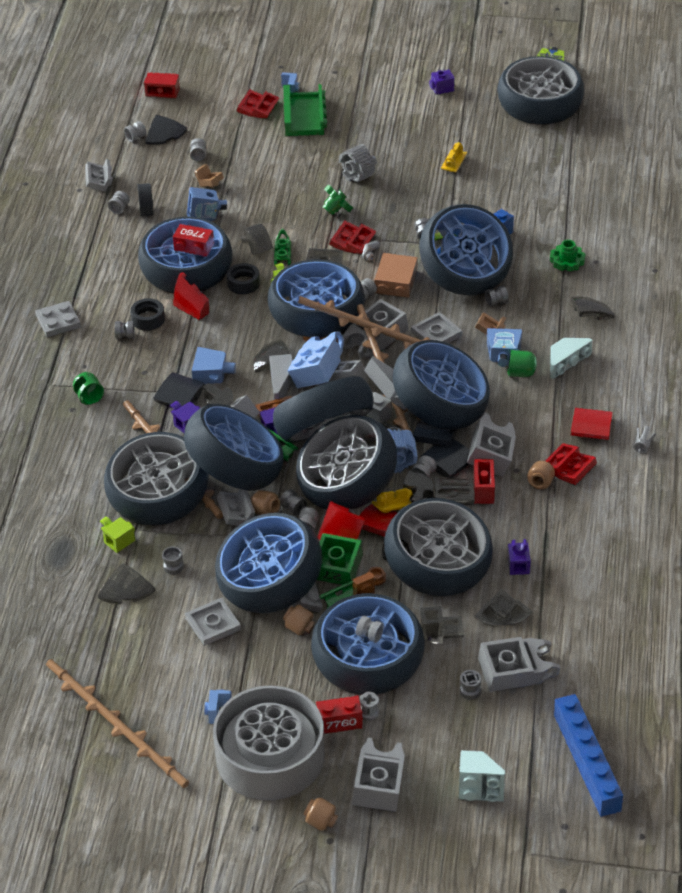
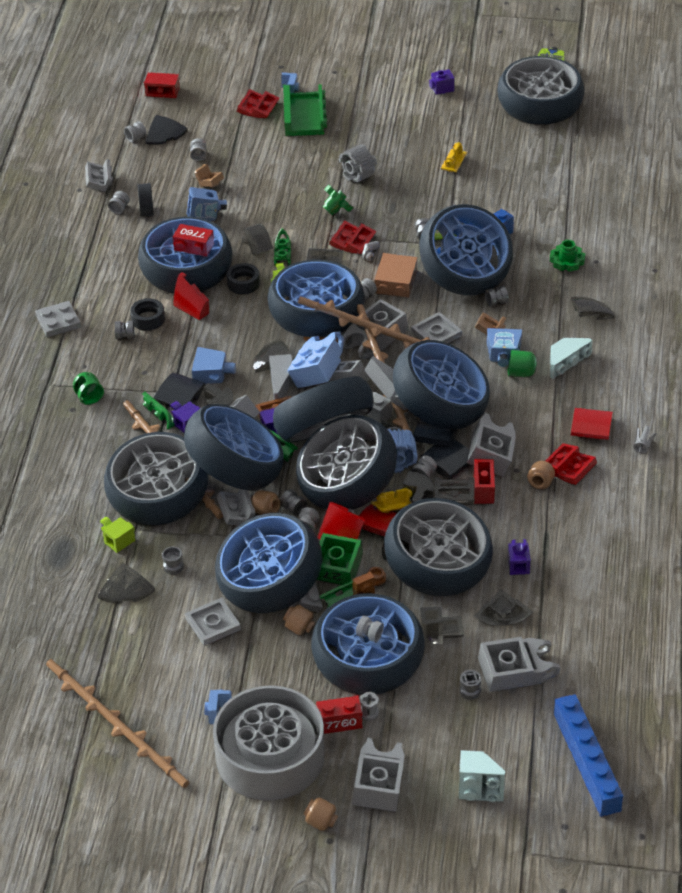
(161, 412): none -> green piece

